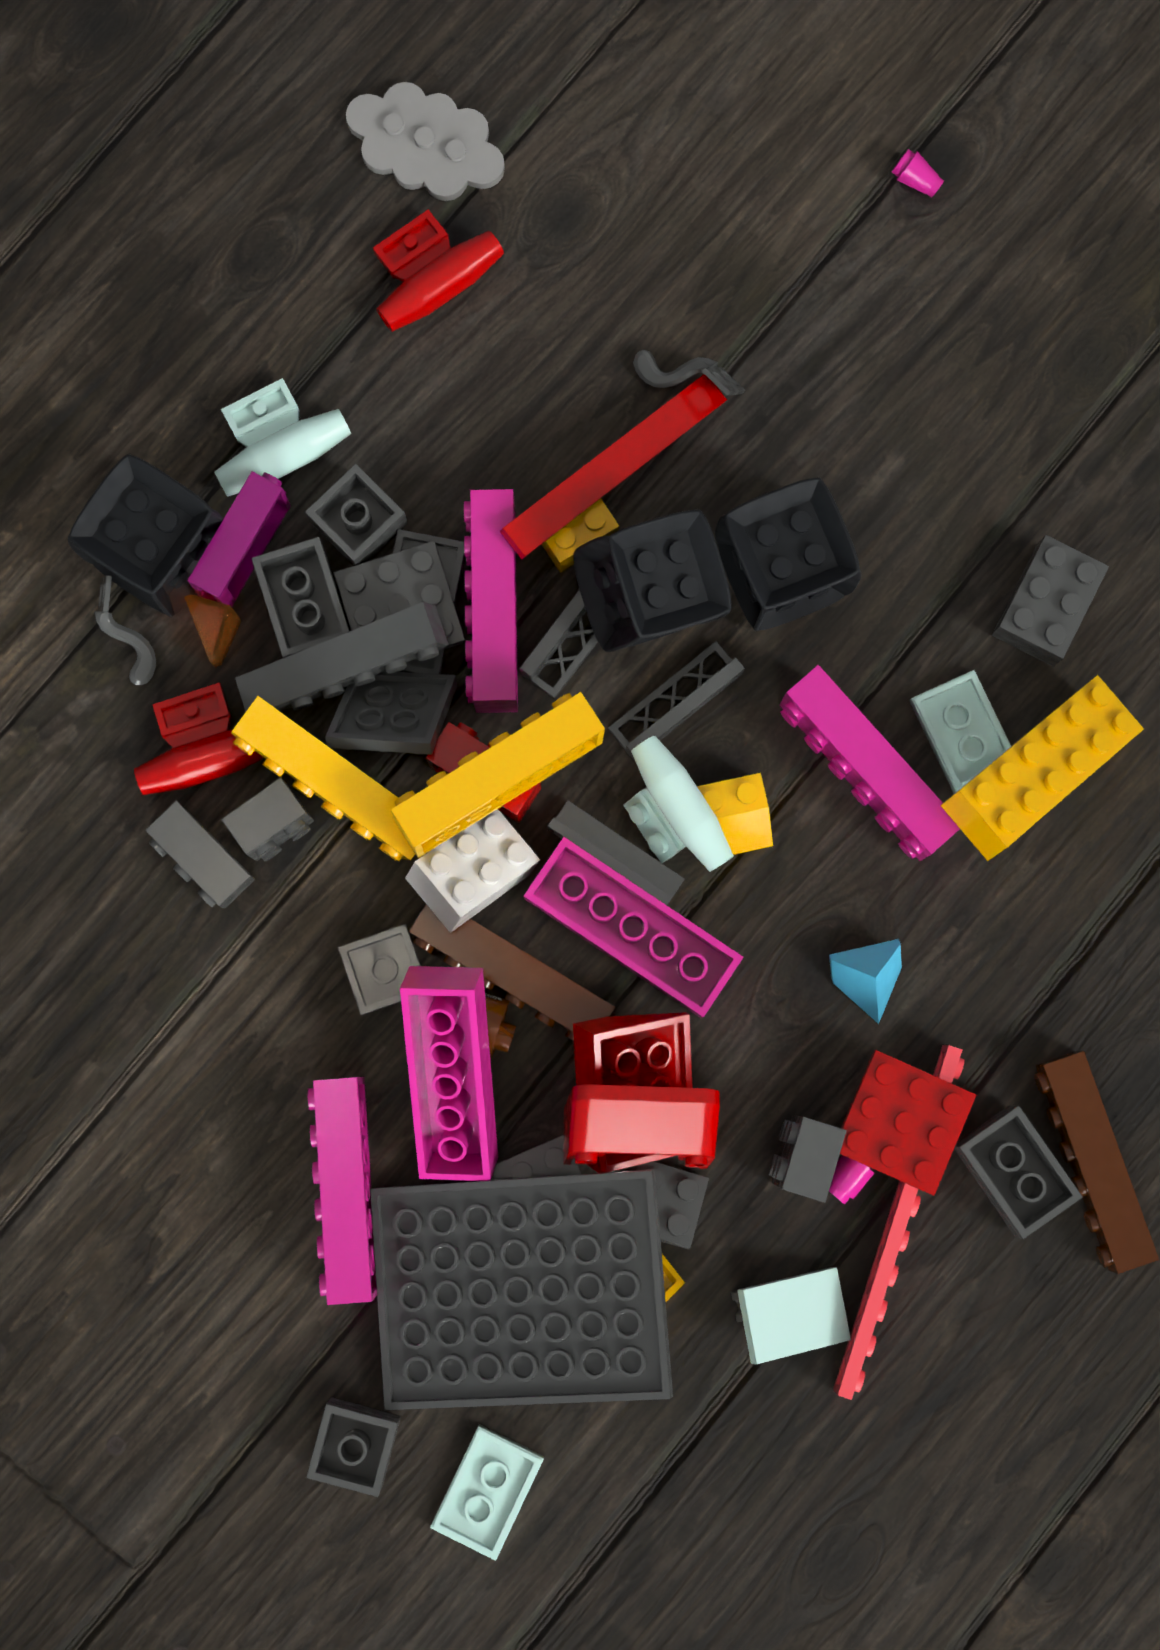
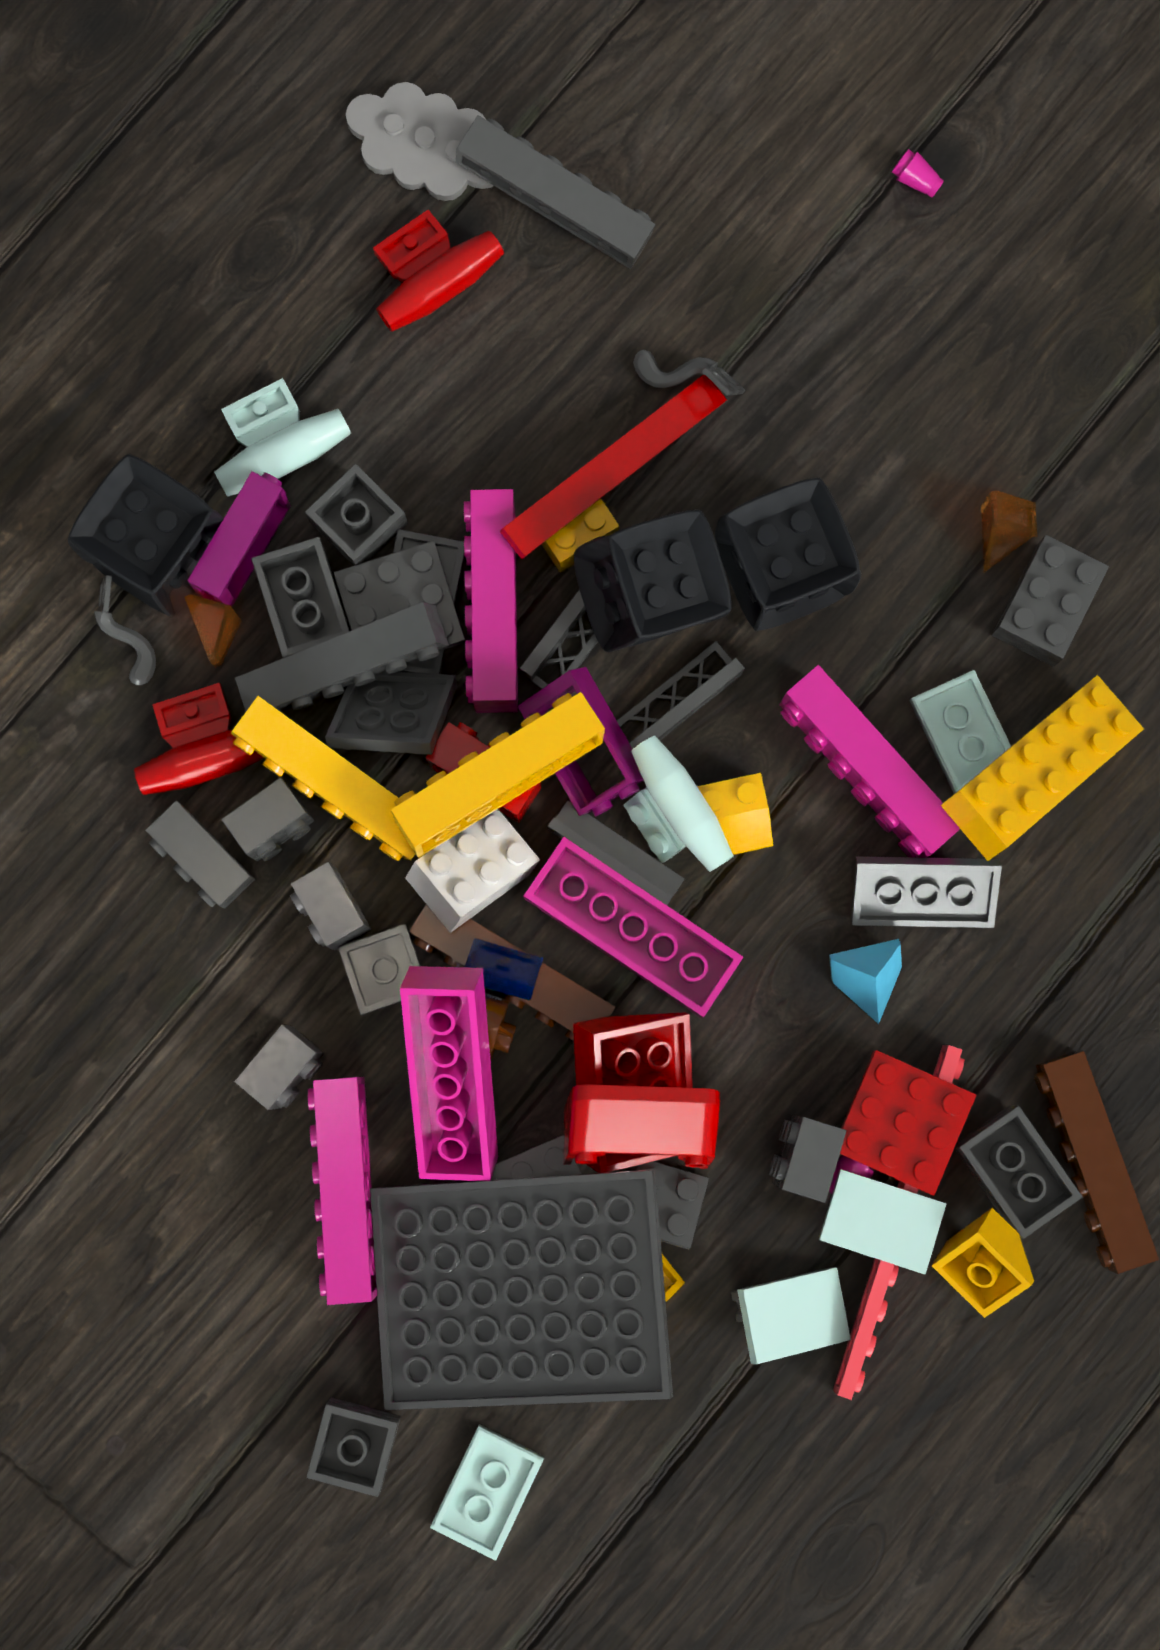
(280, 1068): none -> flat silver brick
(330, 907): none -> flat silver brick
(505, 968): none -> clear blue slope
(554, 191): none -> dark grey brick
(571, 776): none -> magenta window
(882, 1221): none -> light aqua tile
(925, 892): none -> plate
(985, 1263): none -> yellow slope
(1005, 525): none -> clear orange slope

